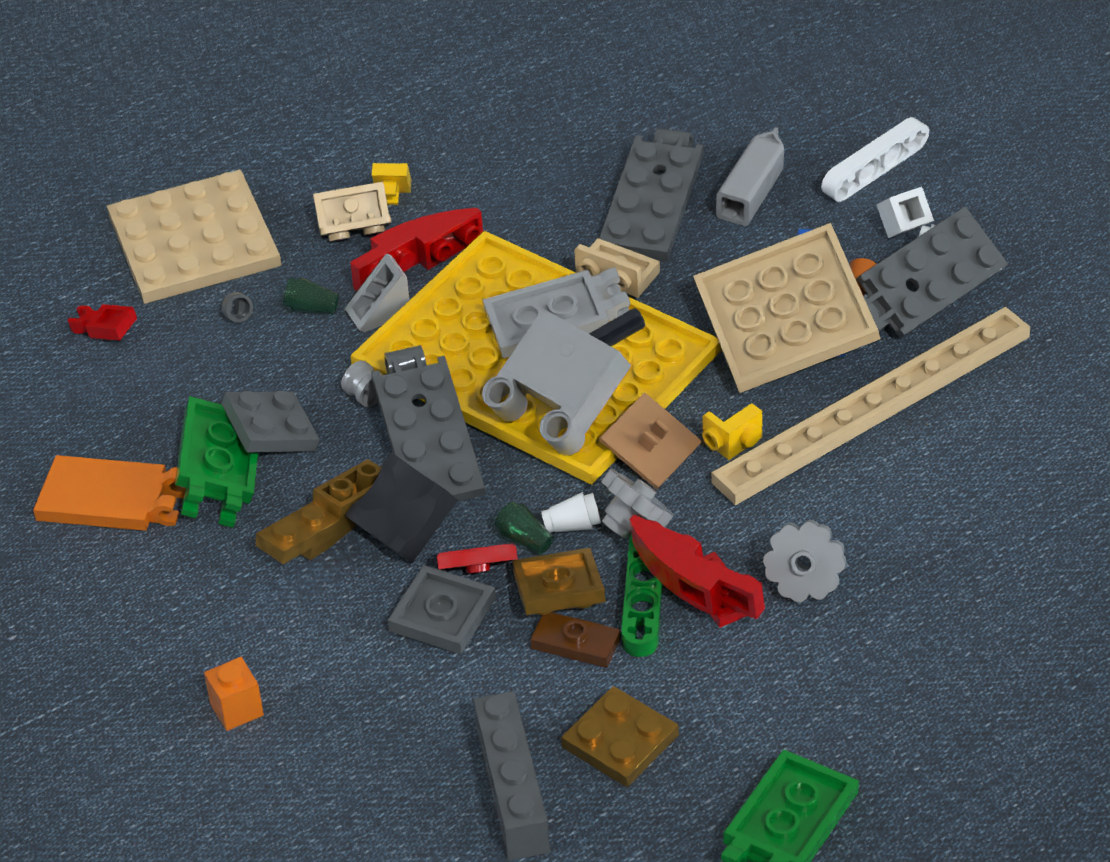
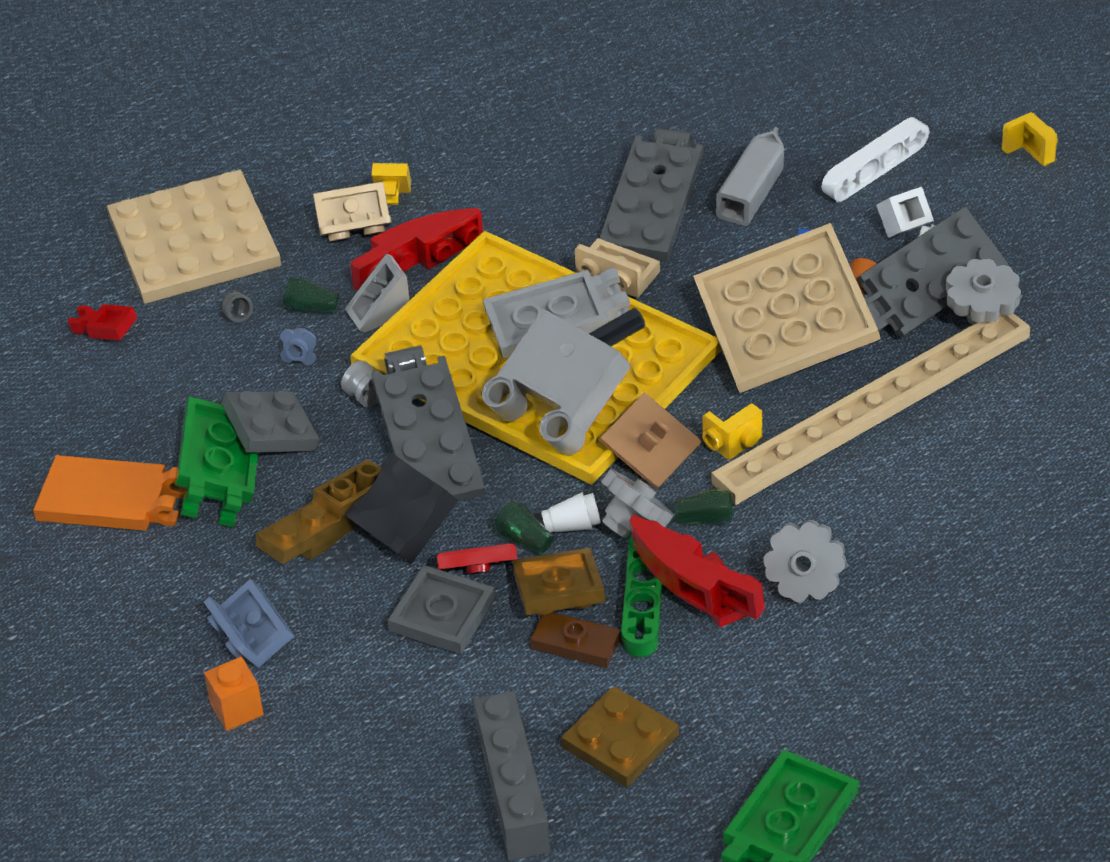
(250, 623): none -> sand blue bracket
(303, 339): none -> sand blue plate
(706, 508): none -> clear green cone
(982, 291): none -> light grey plant
(1032, 135): none -> yellow bracket

